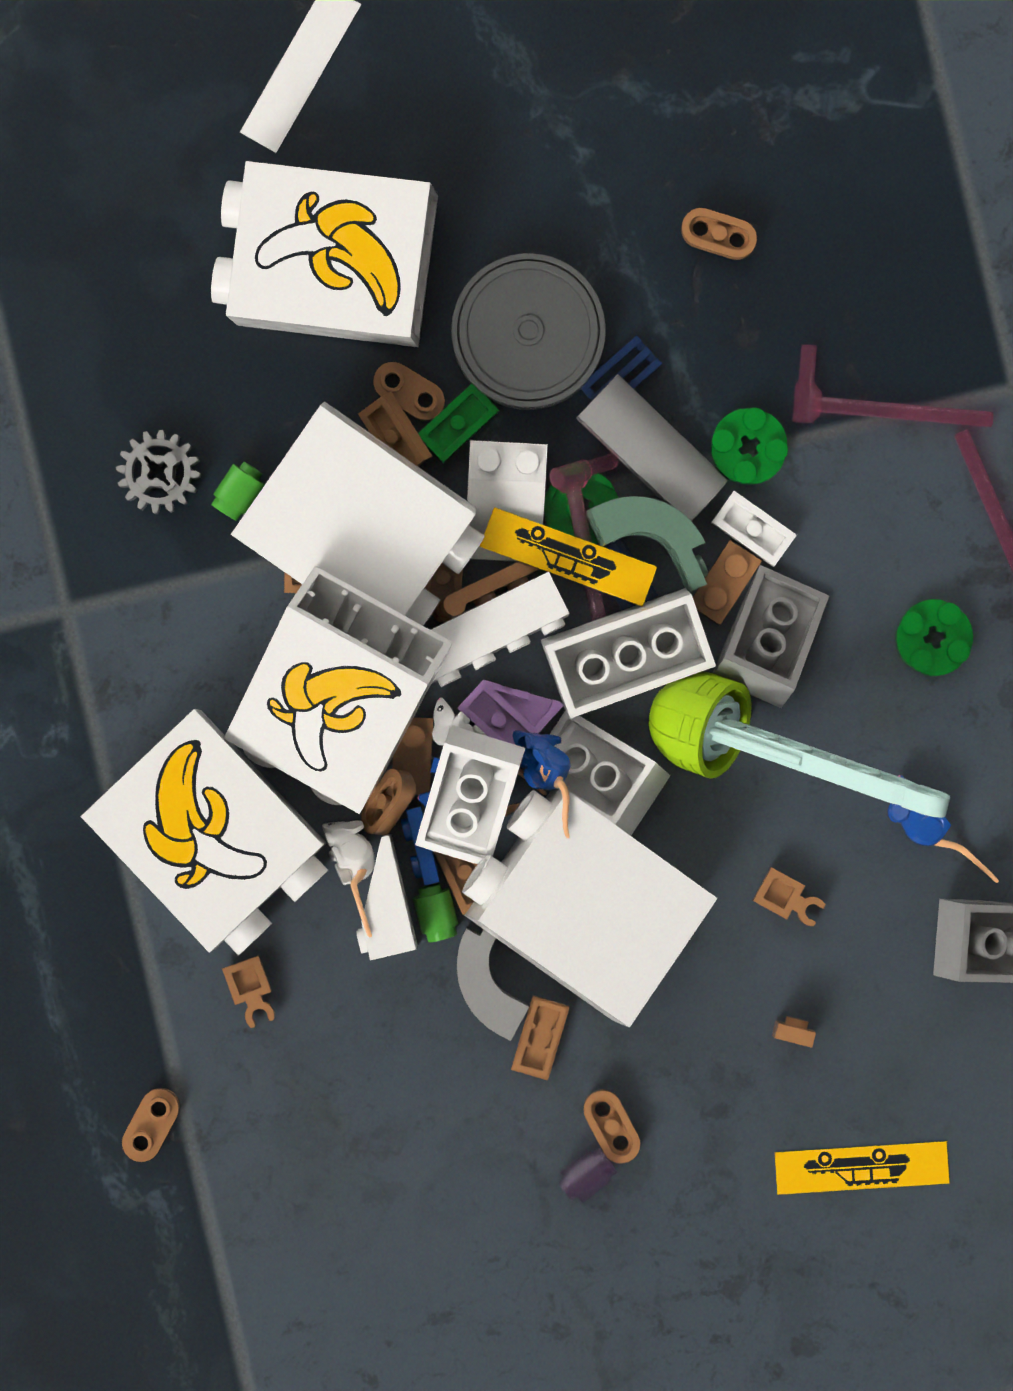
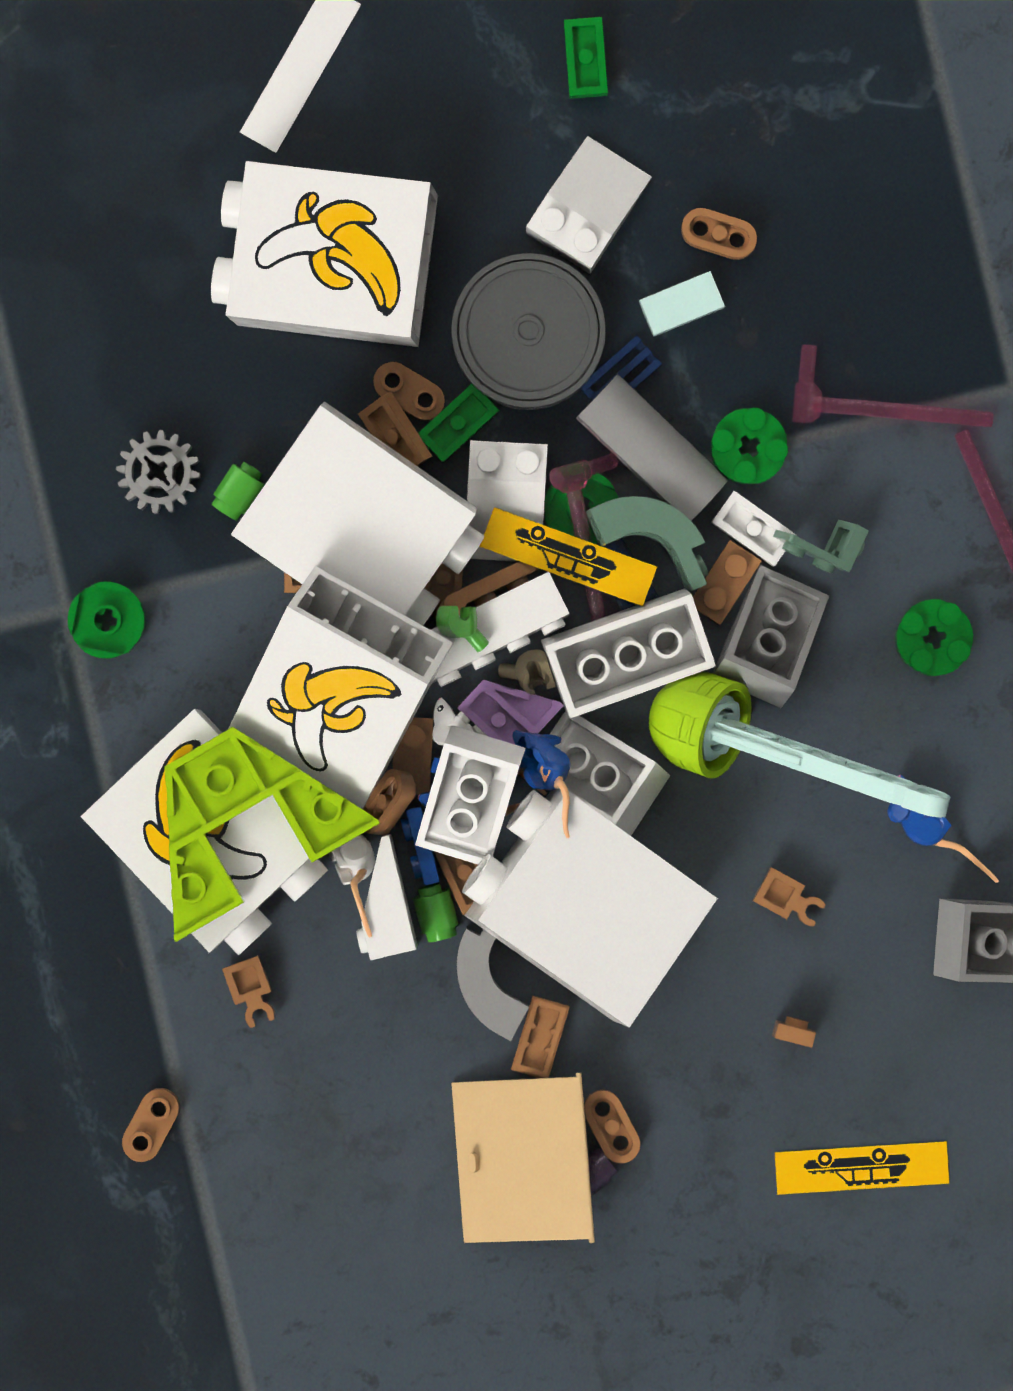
(94, 602): none -> green plate
(219, 784): none -> lime wing
(465, 626): none -> bright green piece
(523, 1160): none -> tan piece
(530, 671): none -> dark tan piece
(585, 57): none -> green plate
(587, 204): none -> white slope
(681, 303): none -> light aqua tile
(840, 552): none -> sand green bracket

